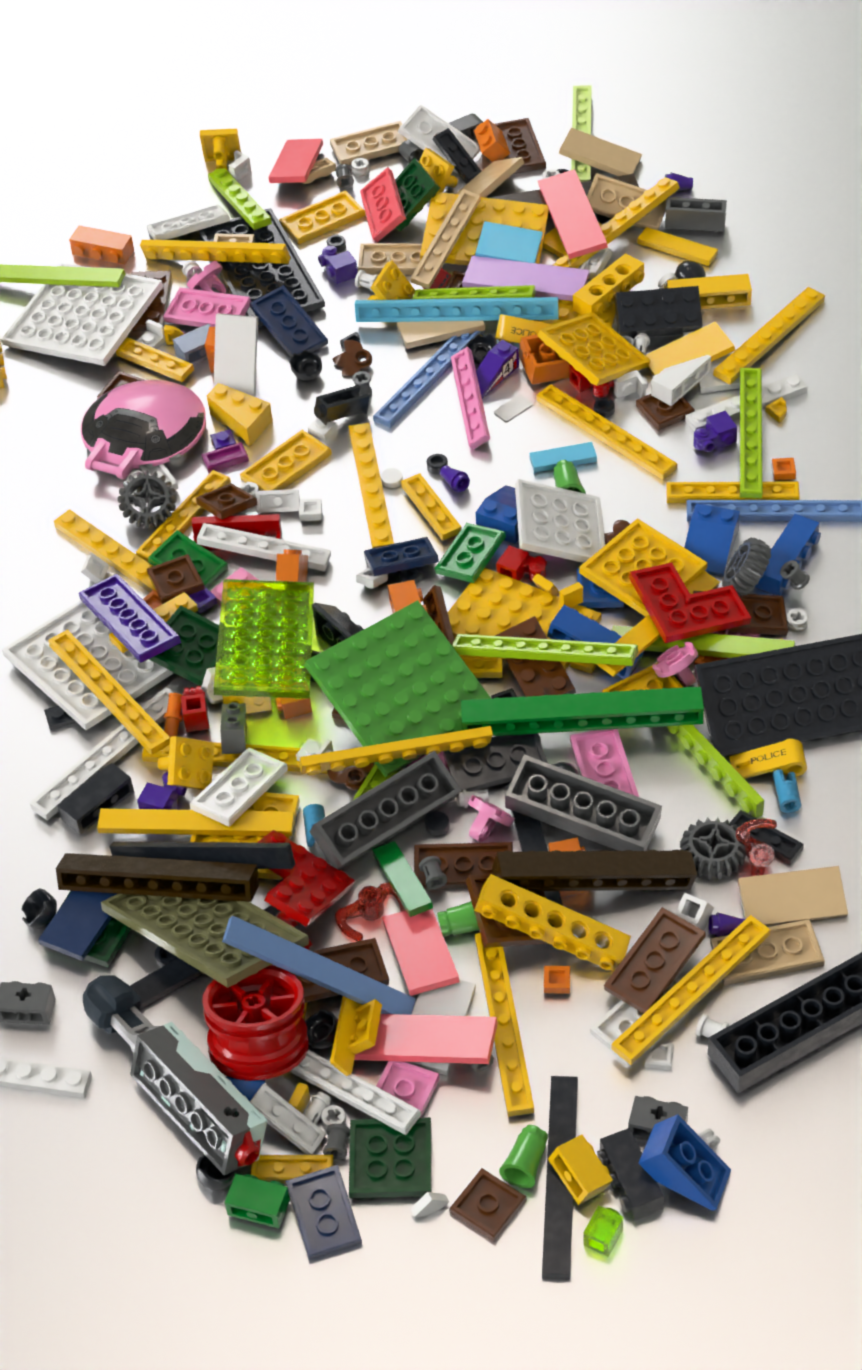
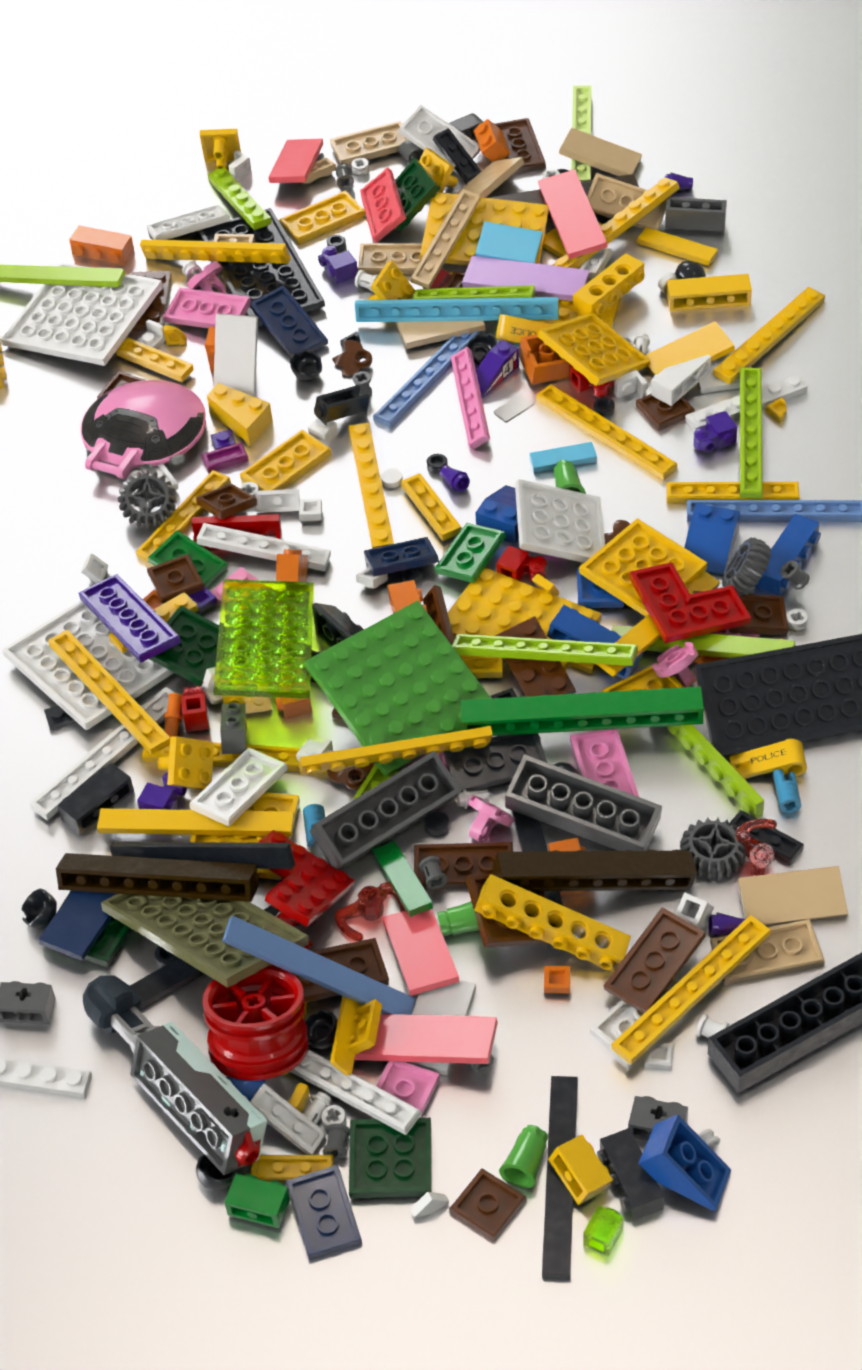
(105, 548): yellow plate -> none
(191, 345): brick -> none
(507, 1037): yellow plate -> none
(571, 595): yellow tile -> none
(658, 311): black brick -> none
(783, 468): orange plate -> none

